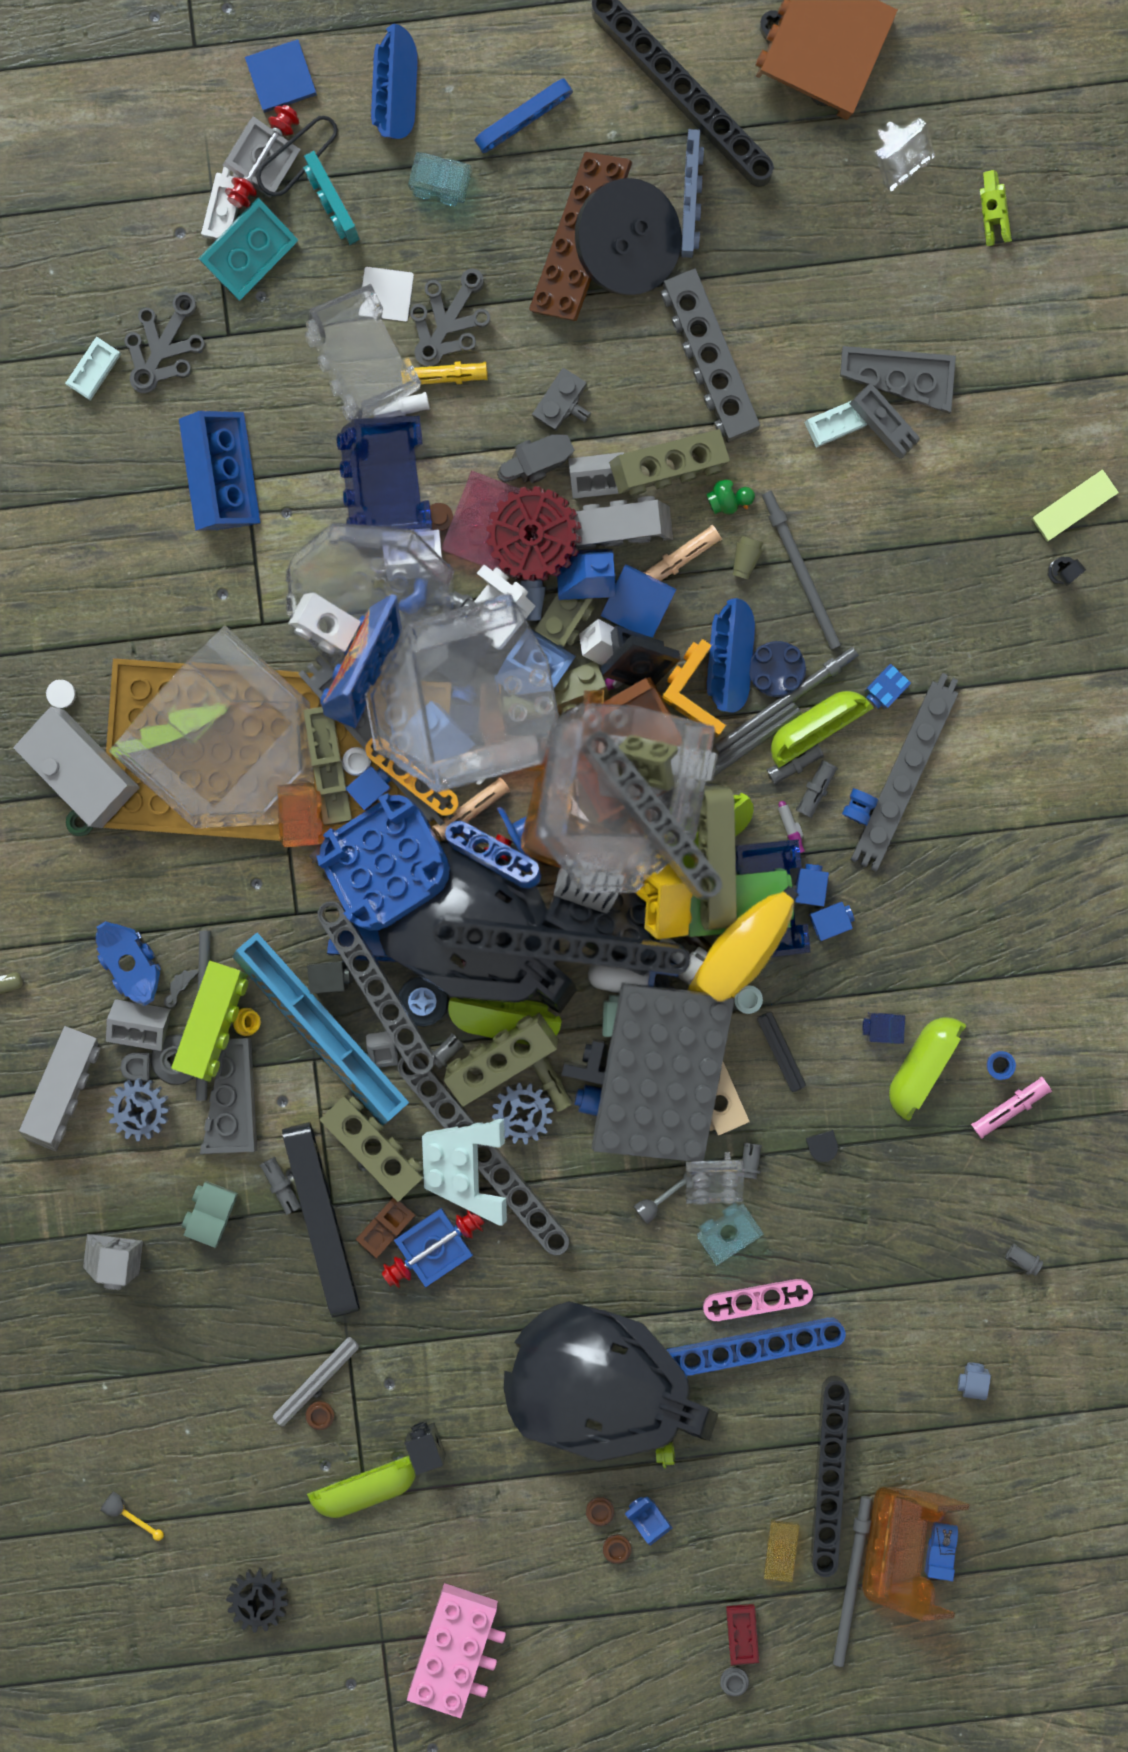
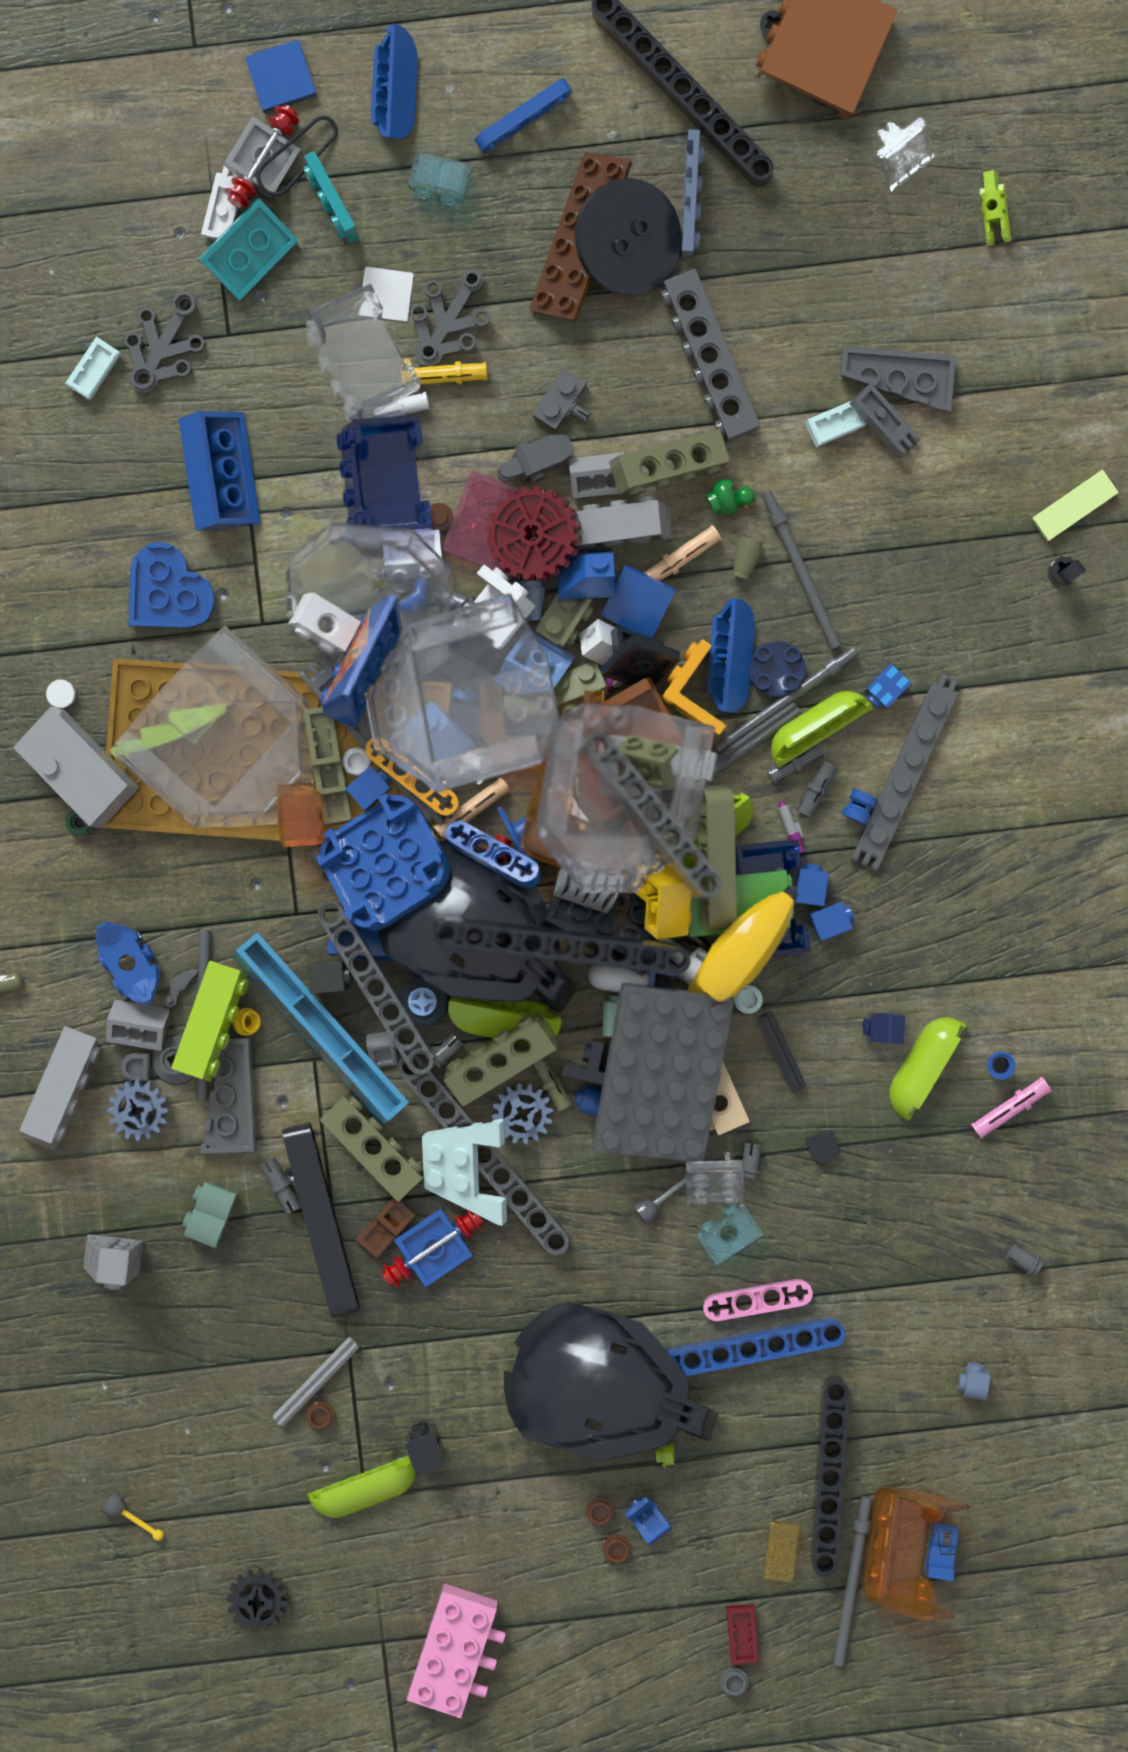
(165, 591): none -> blue plate

